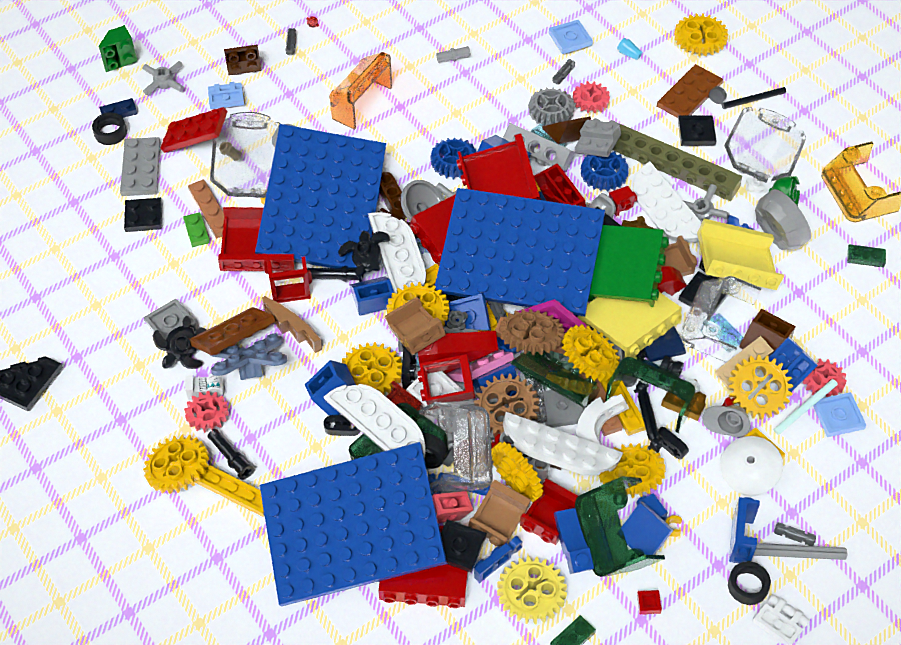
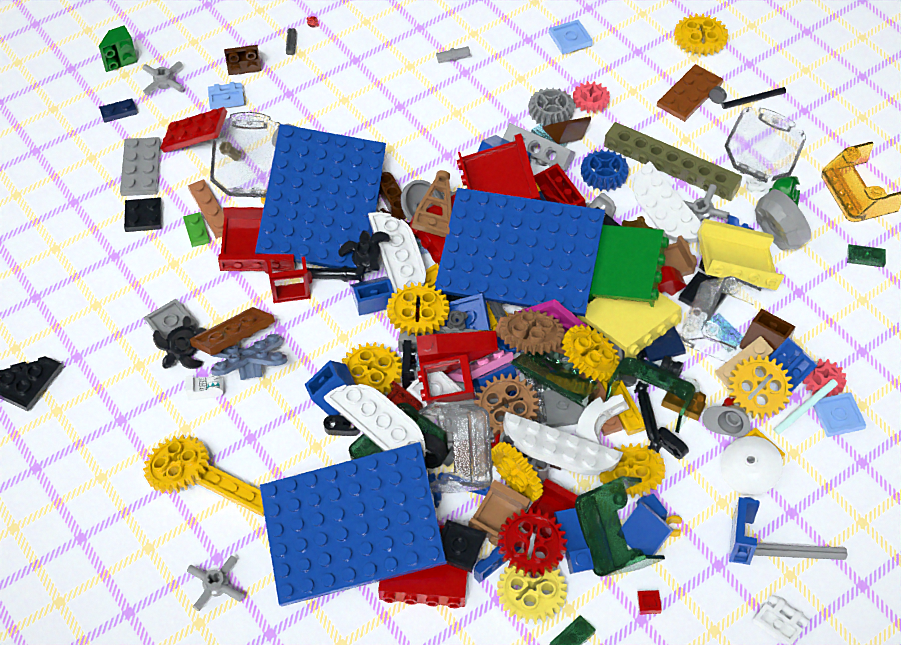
(109, 119): black tyre -> none
(206, 411): coral gear -> none
(215, 583): none -> light grey bar
(234, 459): black pin -> none
(289, 321): medium nougat slope -> none
(369, 70): clear orange windscreen -> none
(414, 326): medium nougat panel -> none
(431, 222): none -> medium nougat plate
(449, 149): blue gear -> none
(452, 506): coral brick -> none
(551, 547): none -> red gear
(563, 71): dark grey axle -> none
(598, 137): light grey plate -> none
(623, 199): red brick -> none
(629, 49): medium azure cone -> none
(696, 130): black plate -> none
(756, 570): black tyre -> none
(795, 534): dark grey axle -> none

